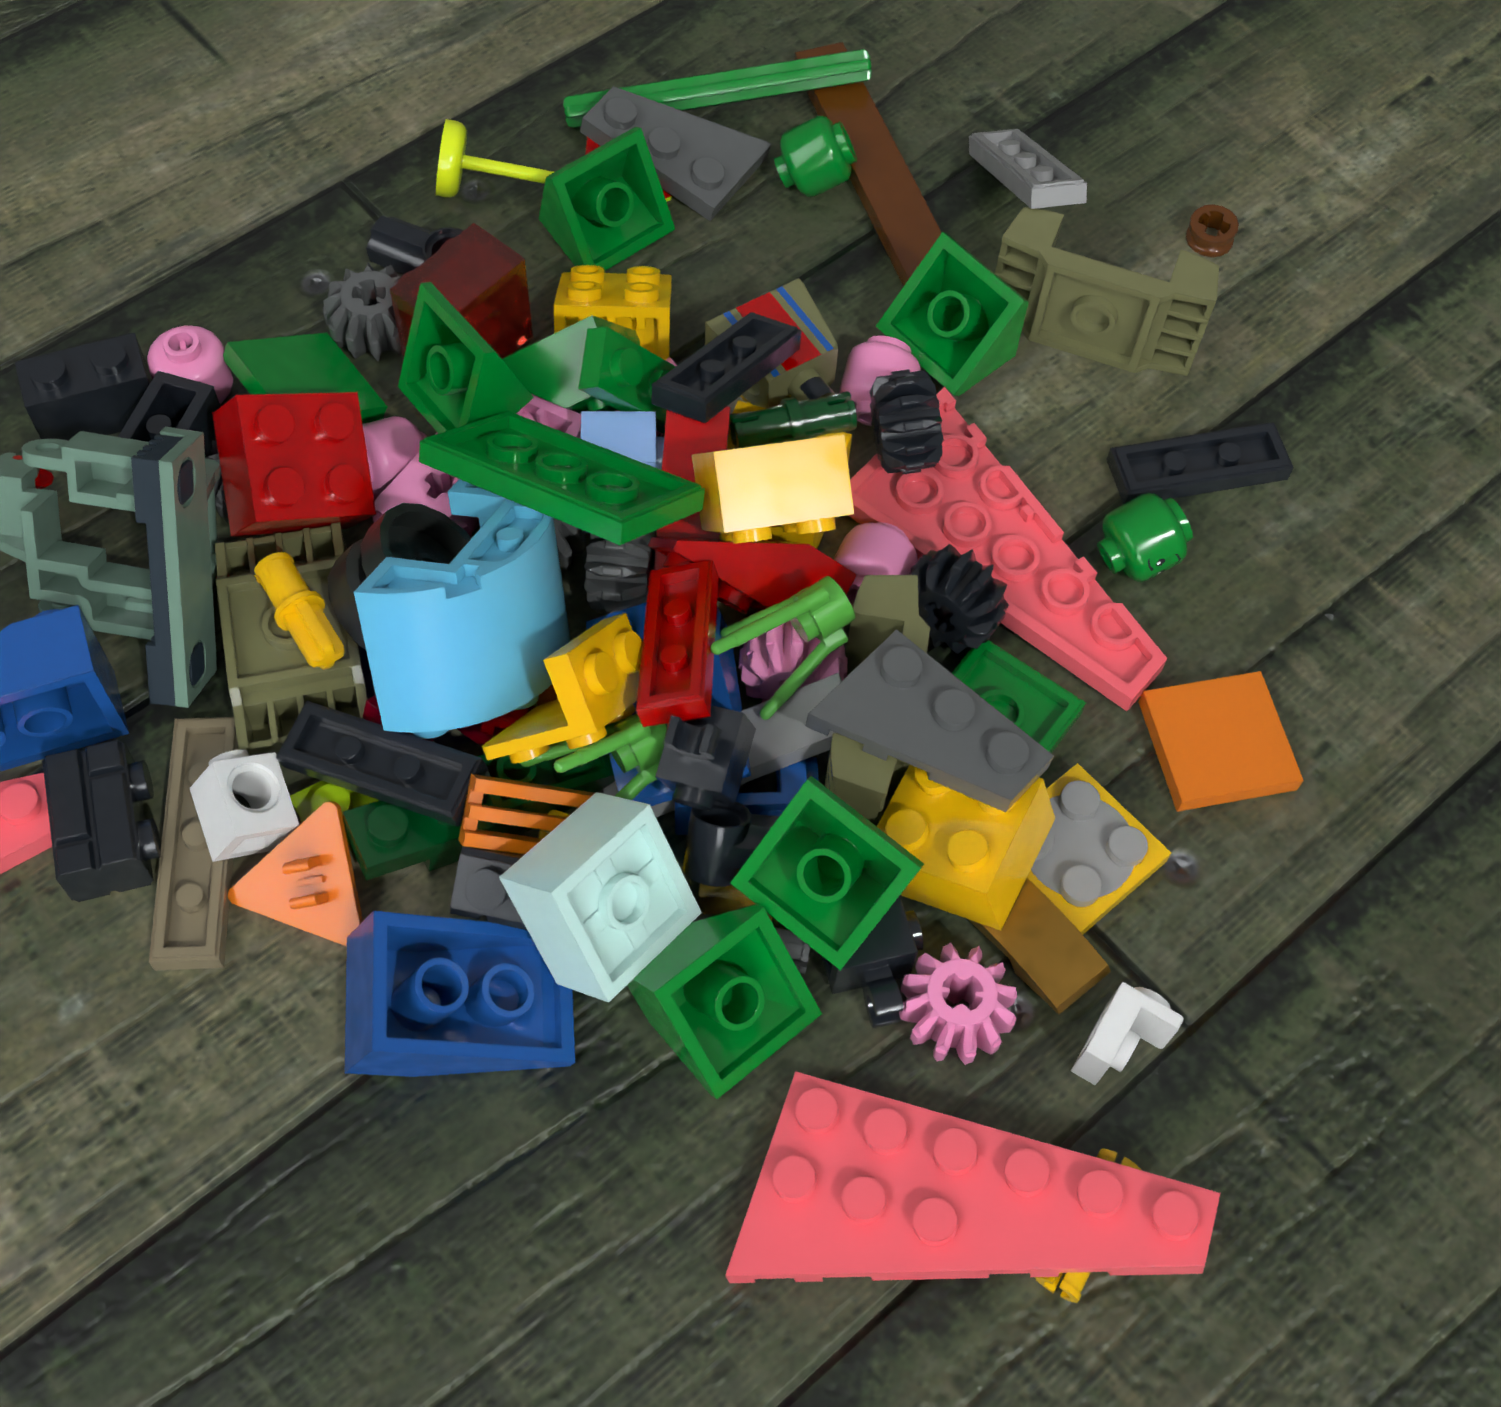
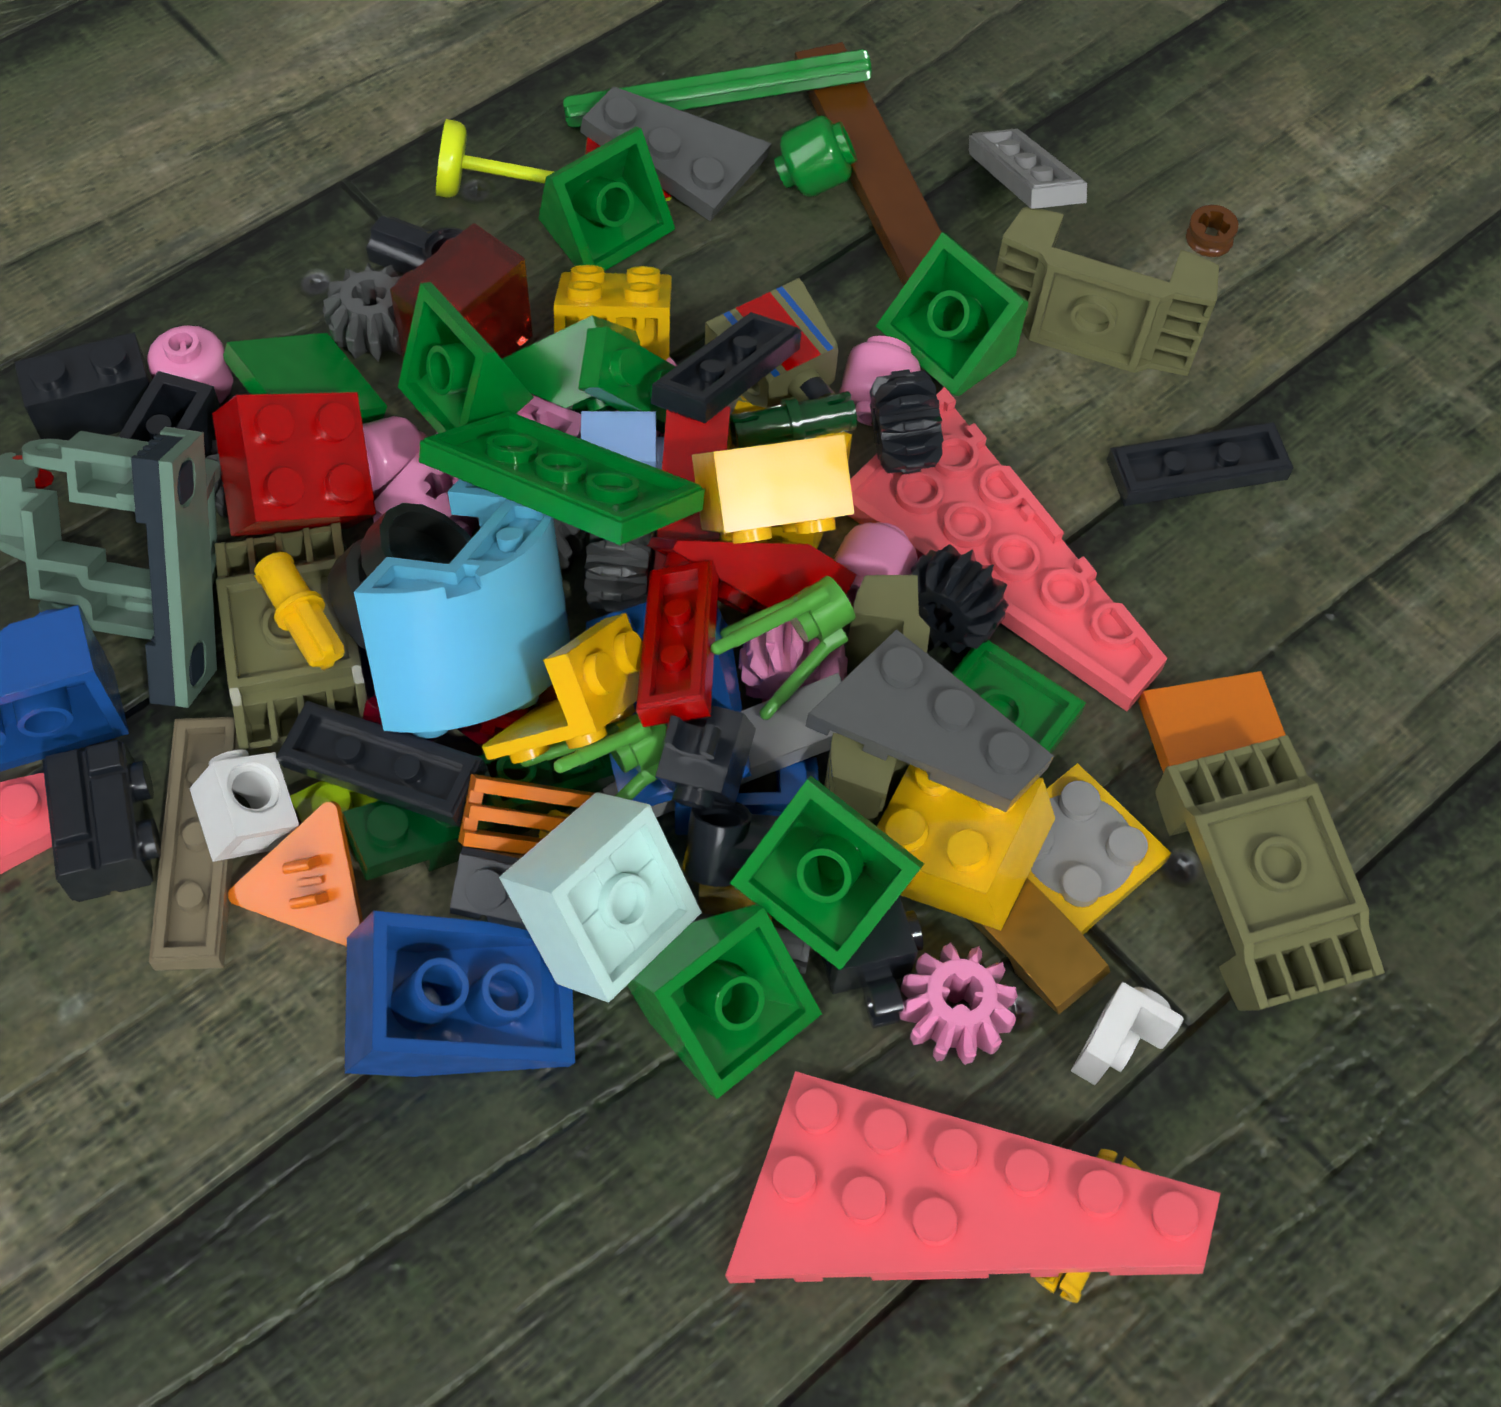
(1145, 537): green head -> none
(1272, 873): none -> olive plate

